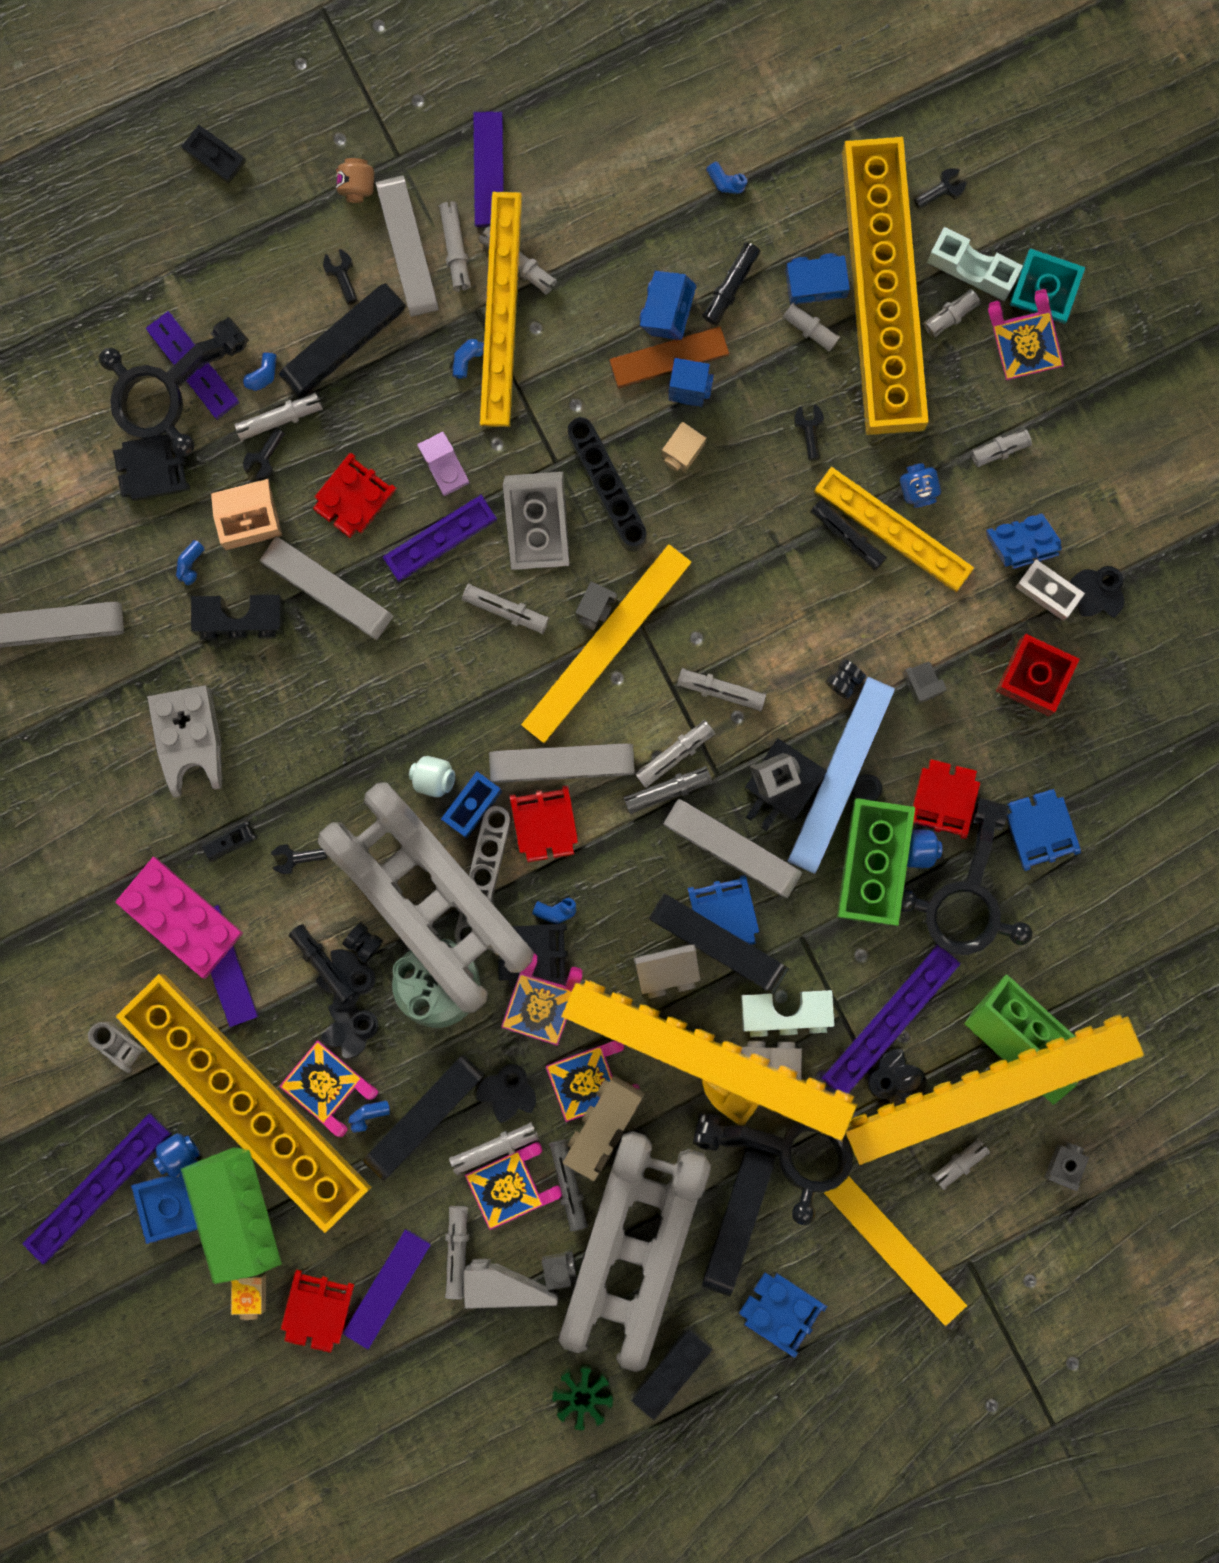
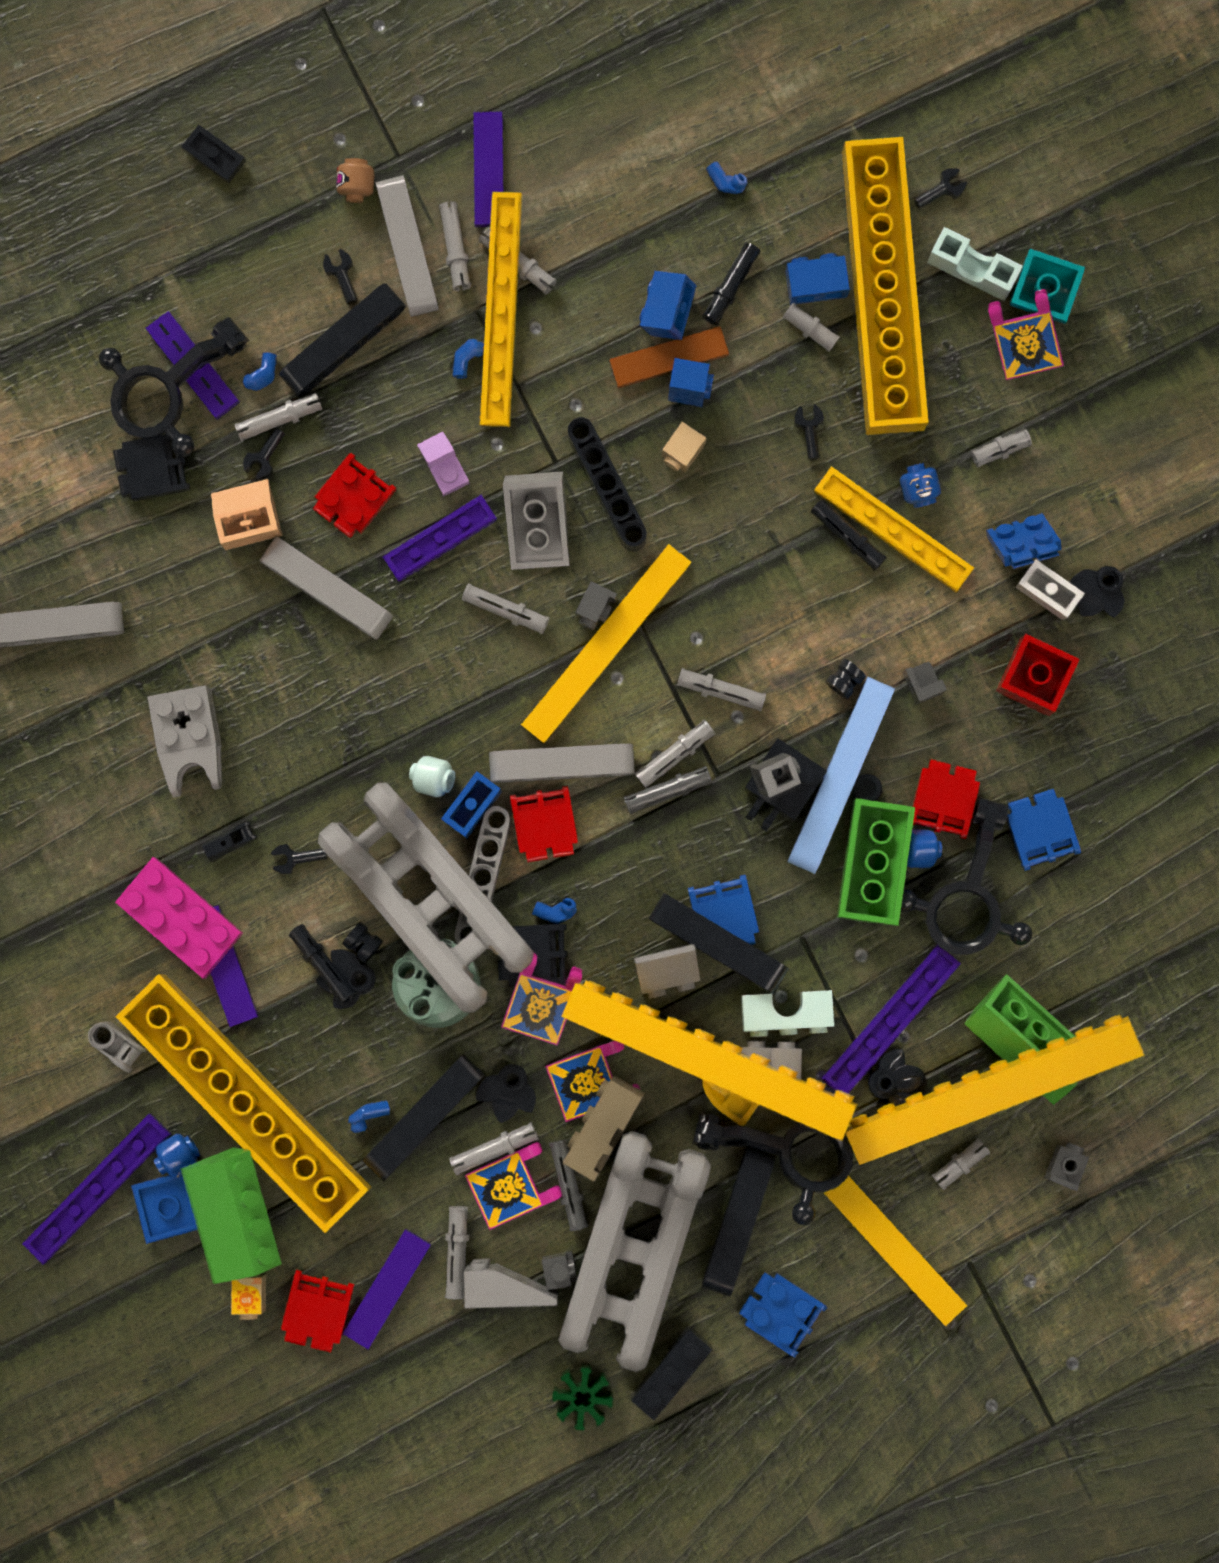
(185, 563): blue arm -> none
(263, 618): black arch -> none
(323, 1084): flag -> none
(346, 1030): black plate -> none
(732, 848): light grey beam -> none
(951, 313): light grey pin -> none

